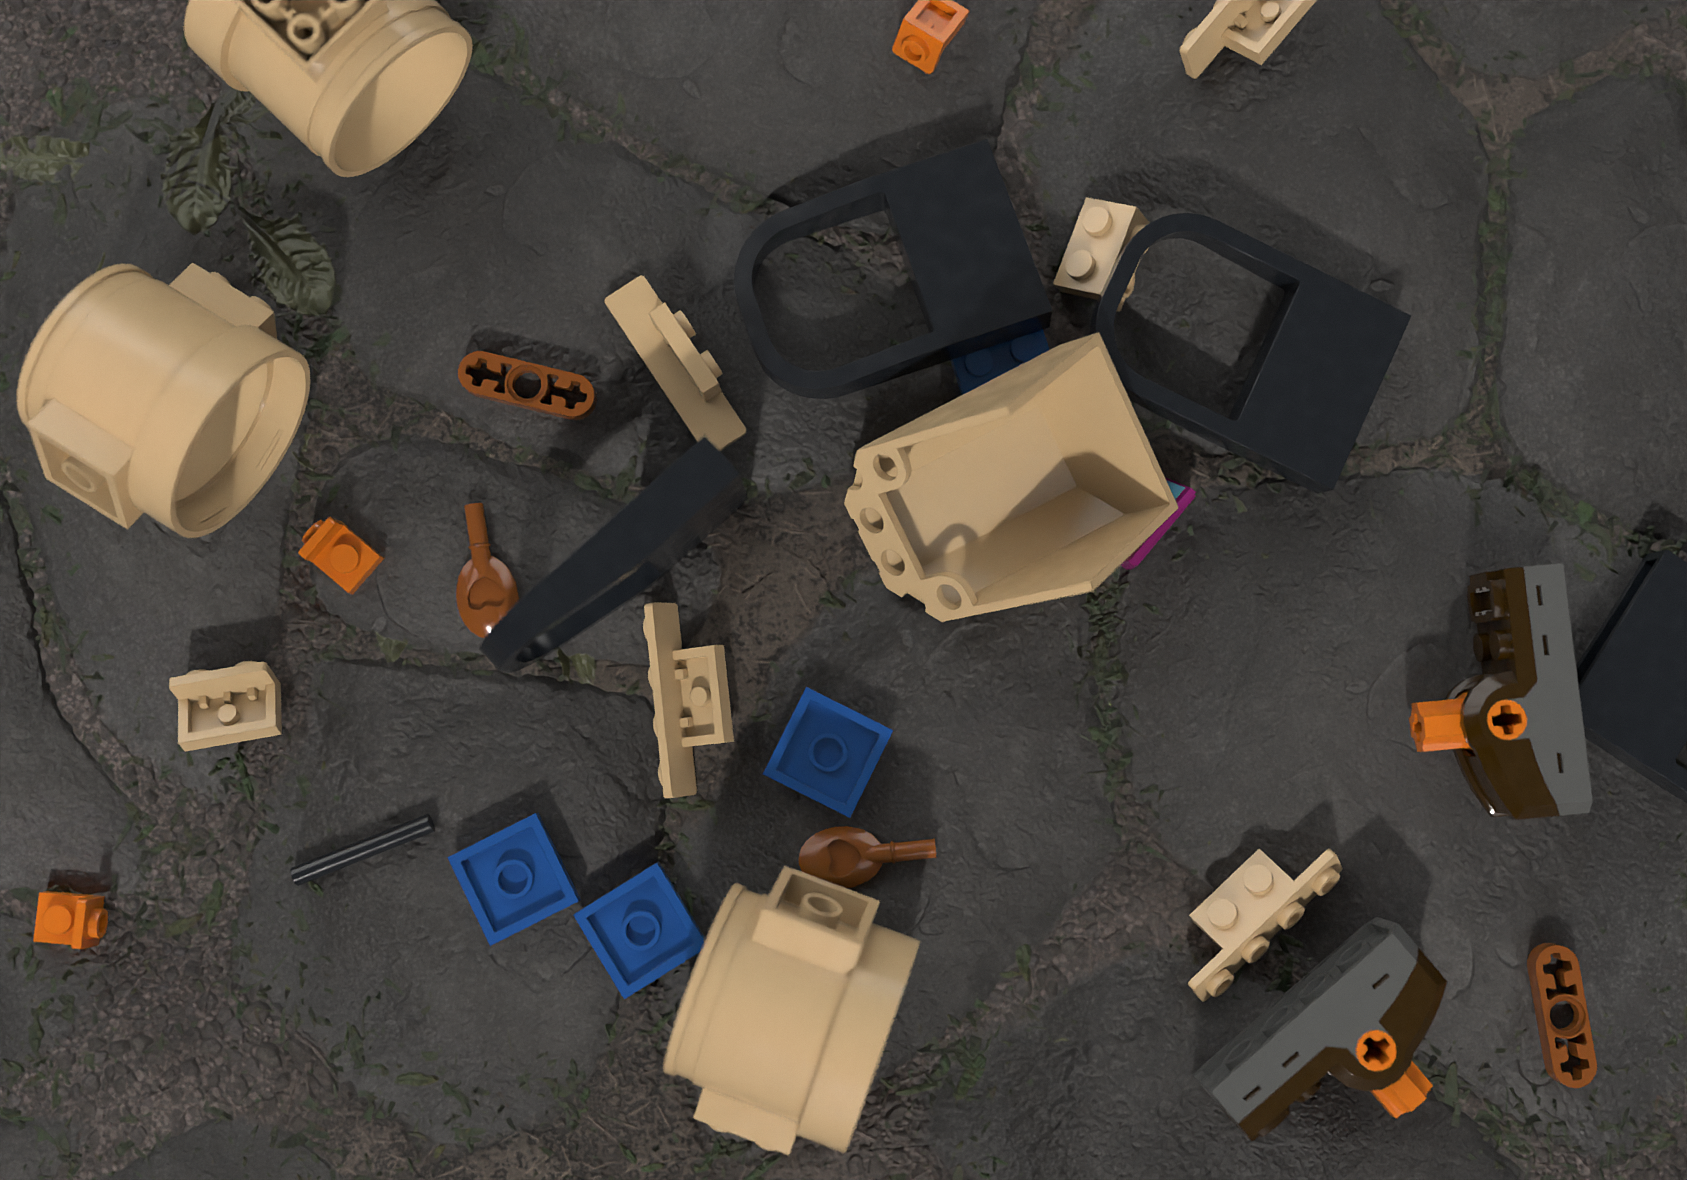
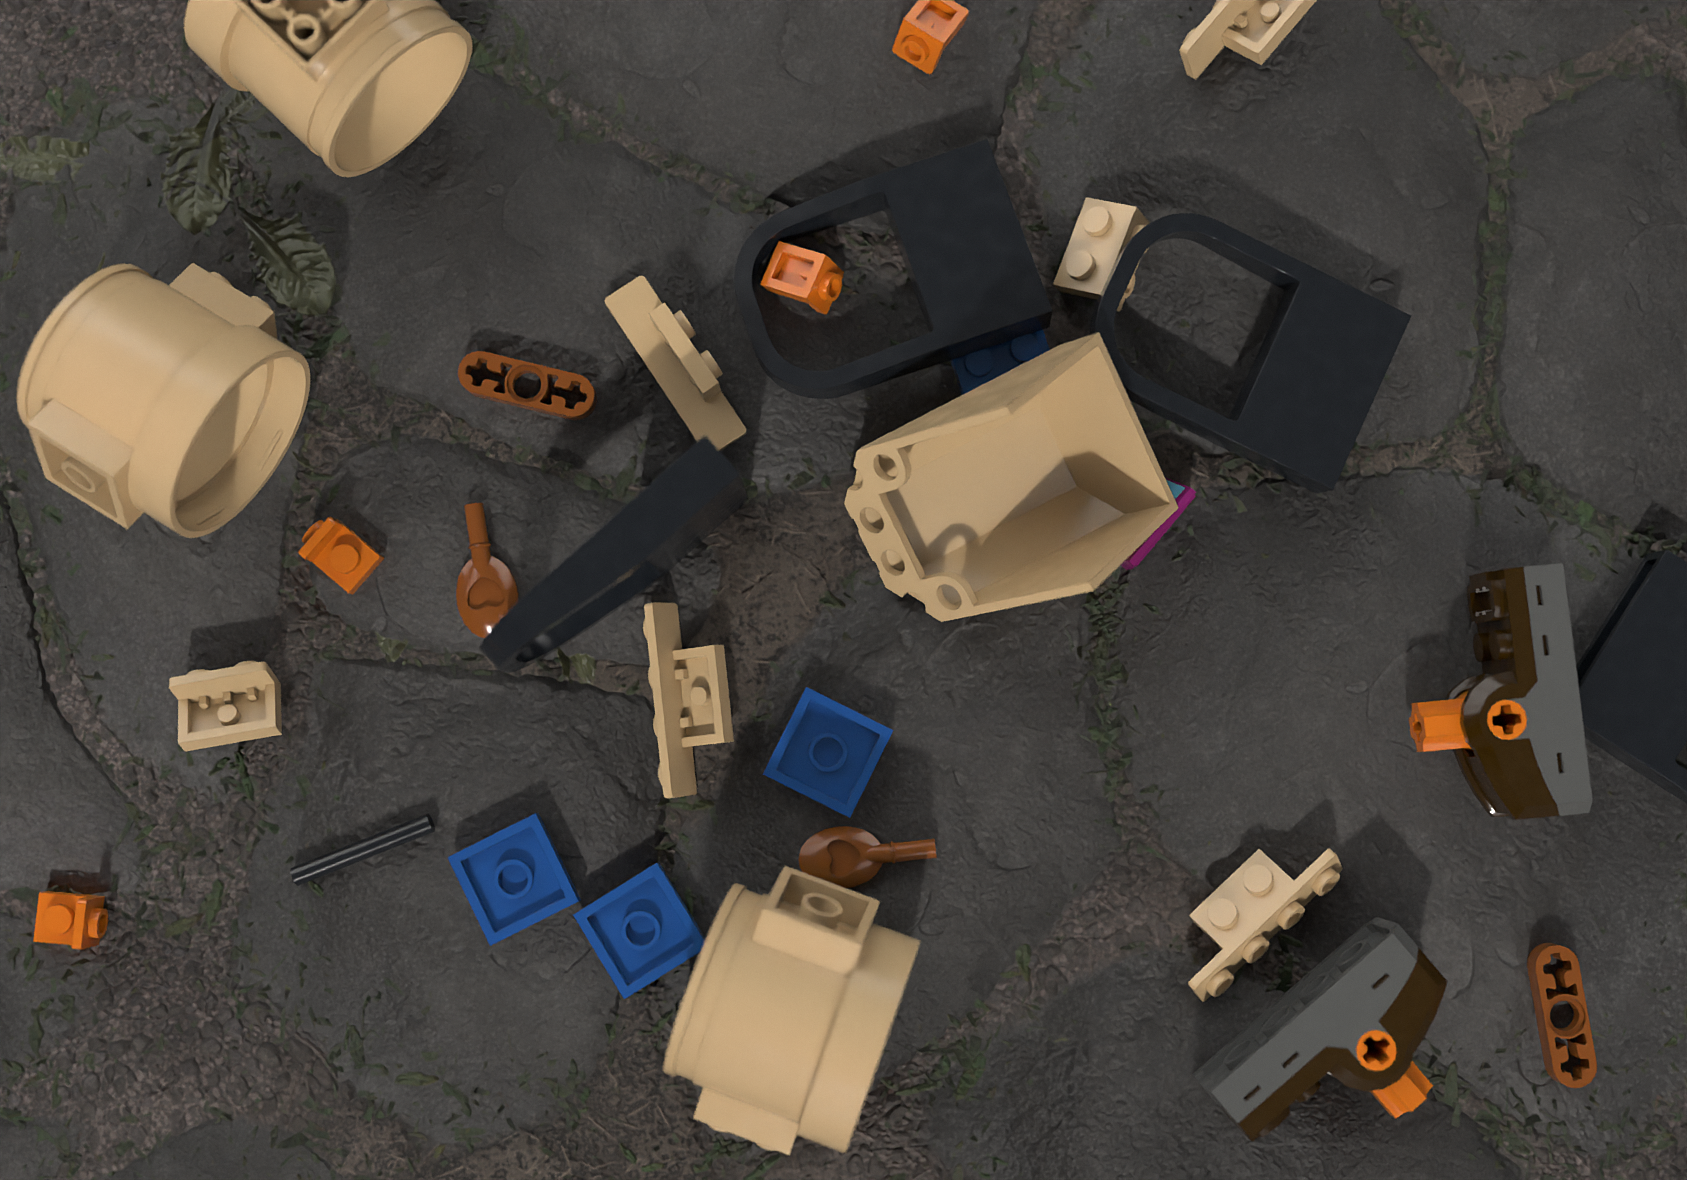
(803, 276): none -> orange bracket

